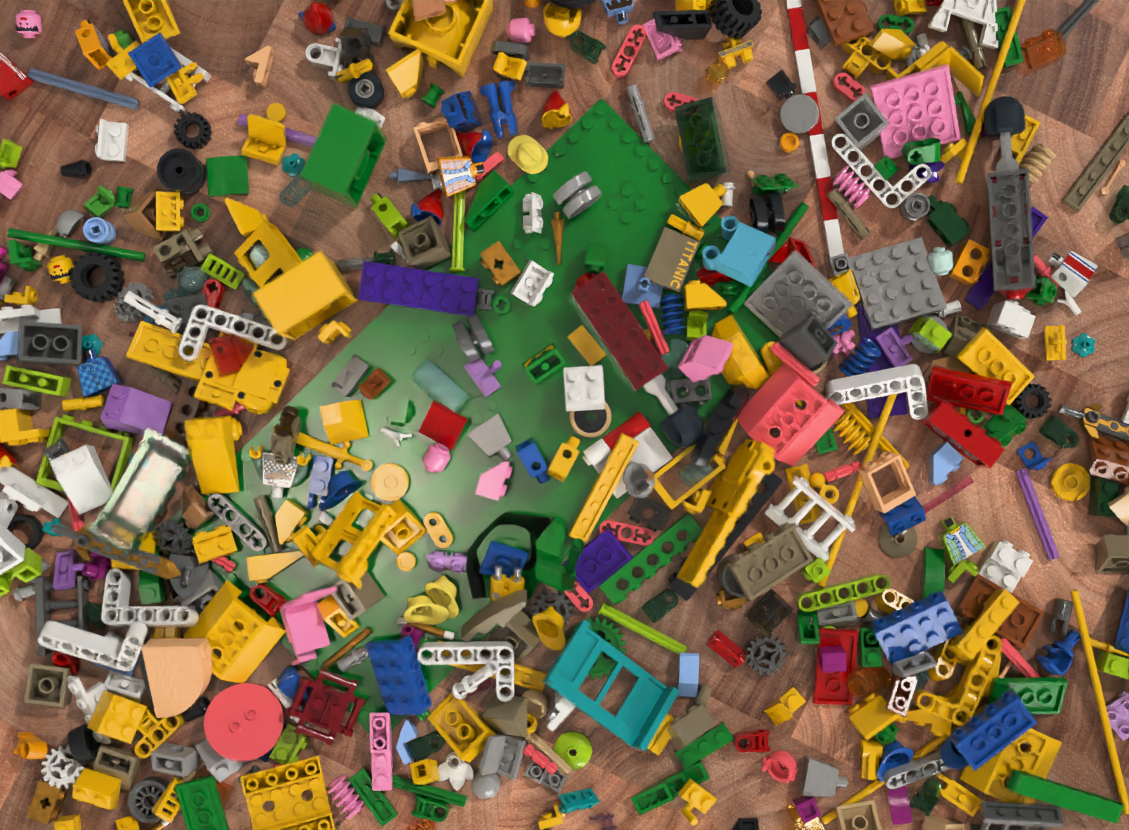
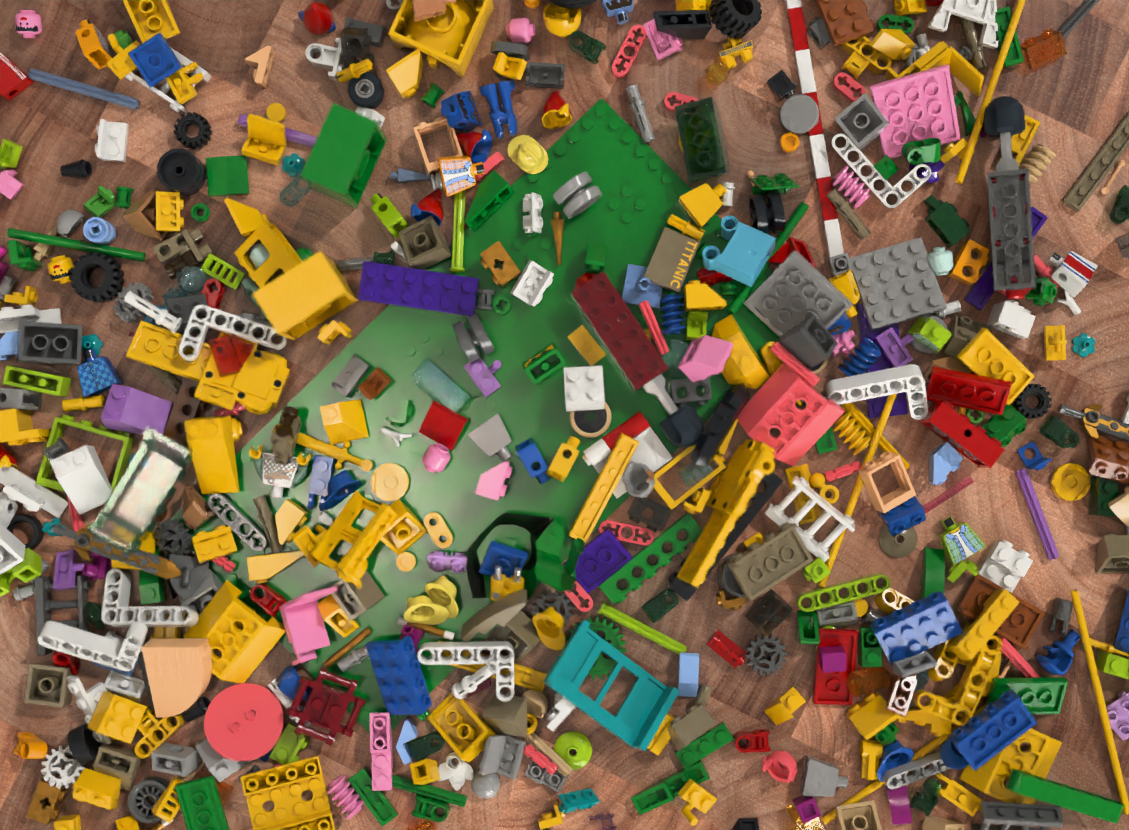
(914, 207): flat silver wheel -> none

